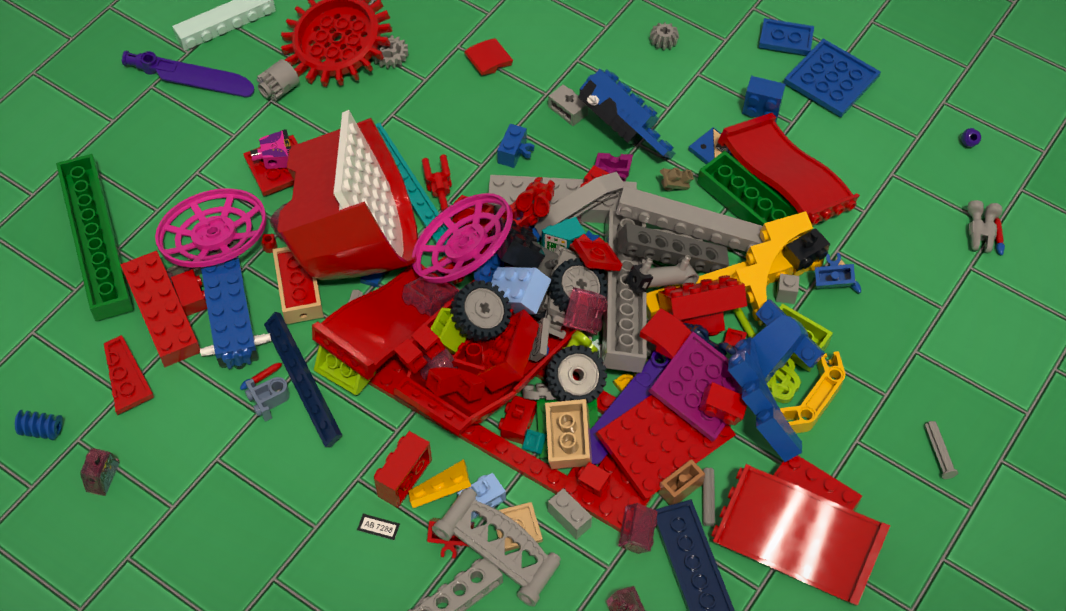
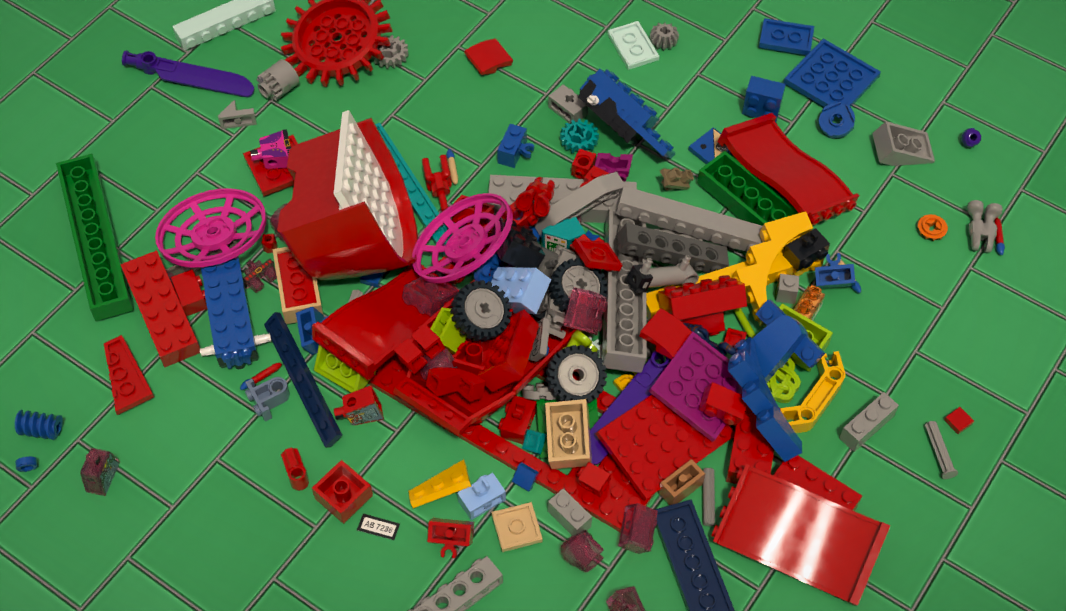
(26, 464): none -> blue tile
(233, 118): none -> light grey slope
(256, 272): none -> clear pink hips
(295, 468): none -> red piece
(305, 320): none -> blue brick
(342, 491): none -> red brick
(360, 407): none -> red torso
(402, 469): red brick -> none
(452, 166): none -> tan piece
(458, 523): light grey piece -> none
(525, 476): none -> blue tile
(579, 136): none -> teal gear
(582, 551): none -> clear pink piece
(583, 163): none -> red brick
(633, 45): none -> light aqua tile
(749, 448): none -> red brick
(810, 302): none -> clear orange hips
(837, 110): none -> blue plate
(869, 421): none -> light grey brick
(902, 145): none -> light grey slope
(929, 220): none -> orange gear
(959, 420): none -> red tile

